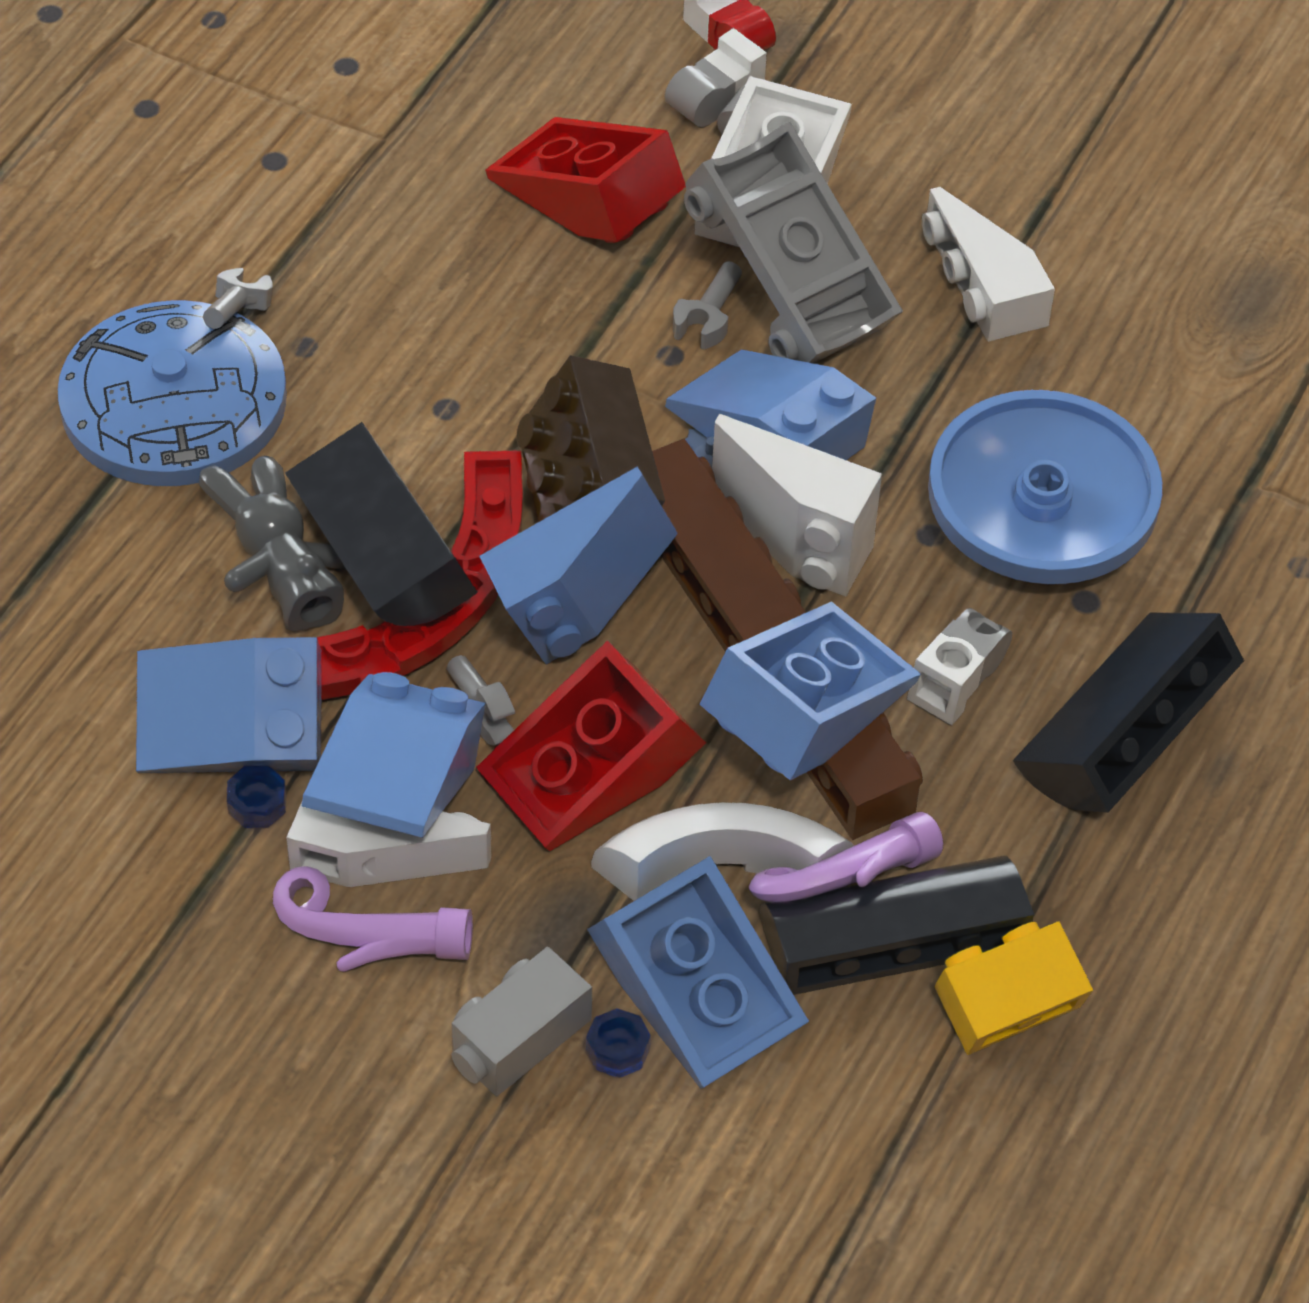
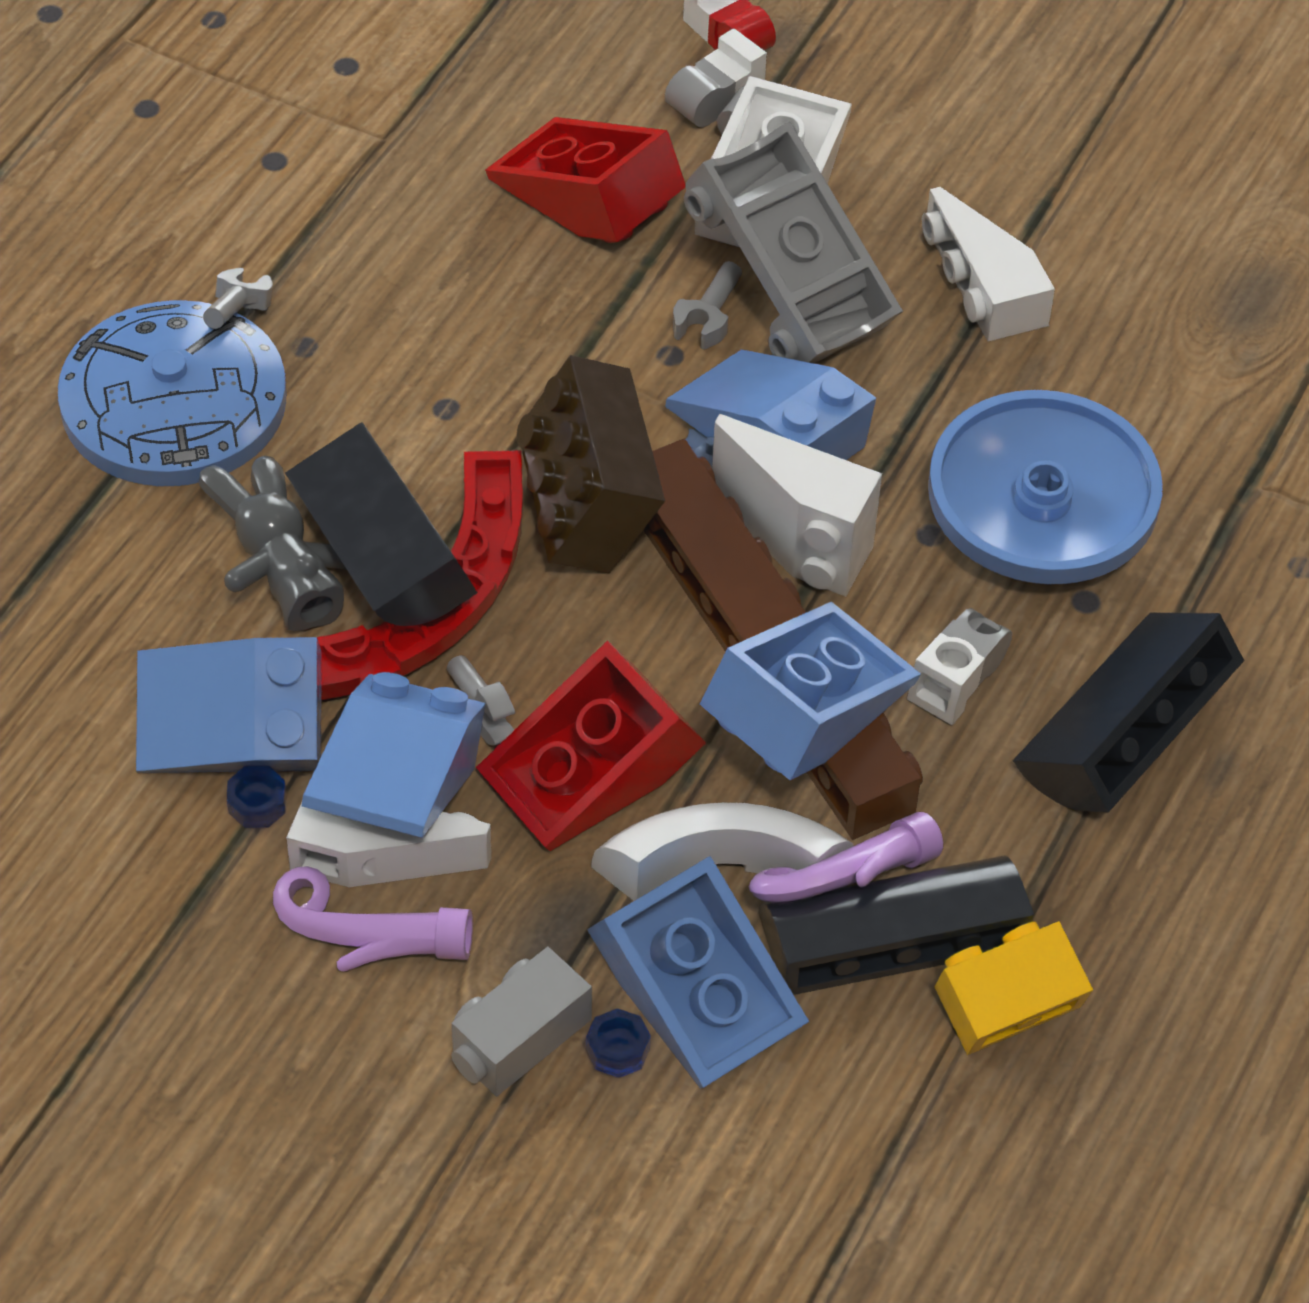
(580, 564): medium blue slope -> none

